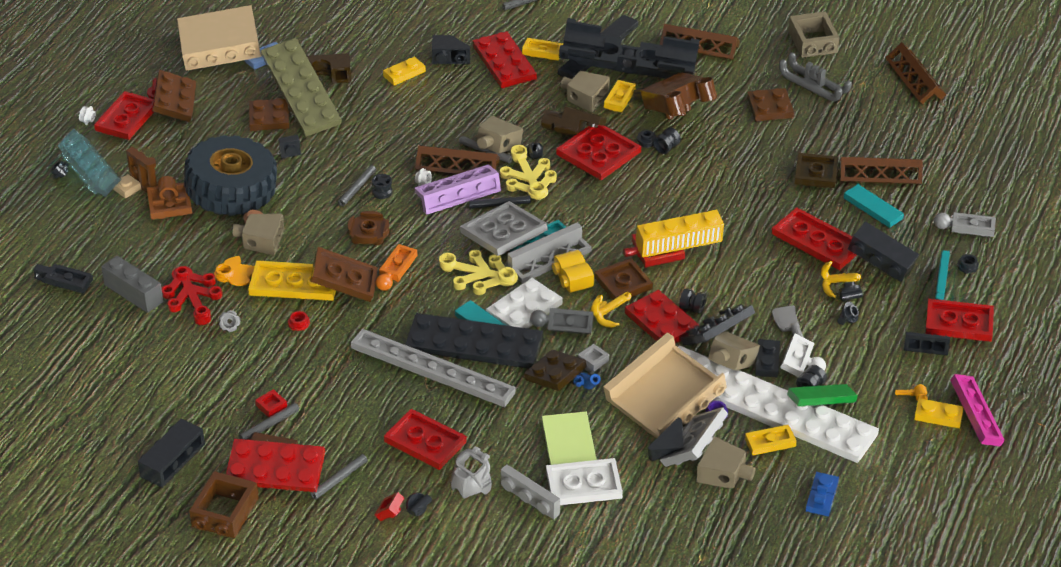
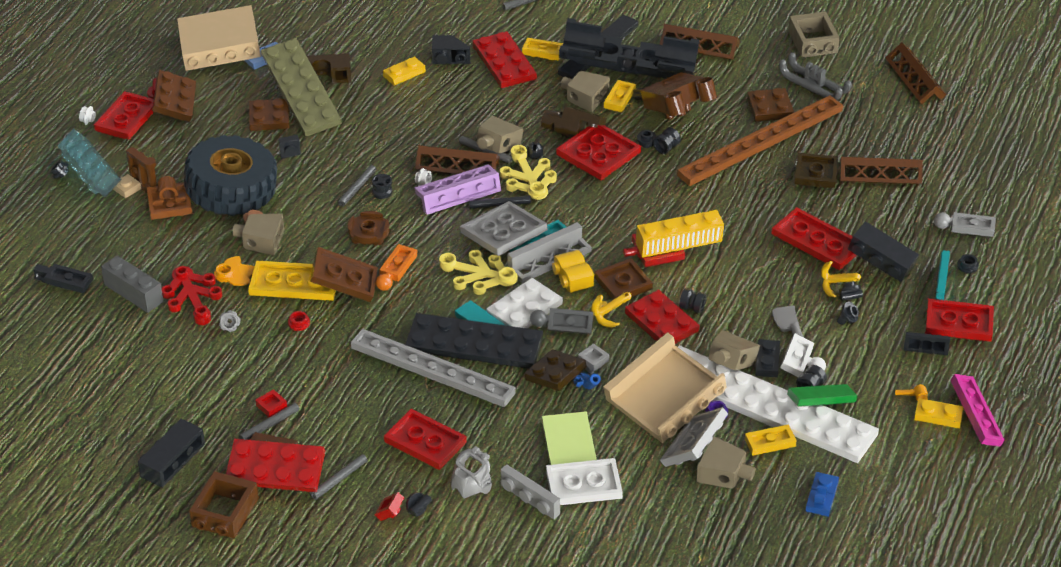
(668, 441): black slope -> none
(714, 325): black plate -> none
(759, 140): none -> dark orange plate
(873, 205): teal tile -> none

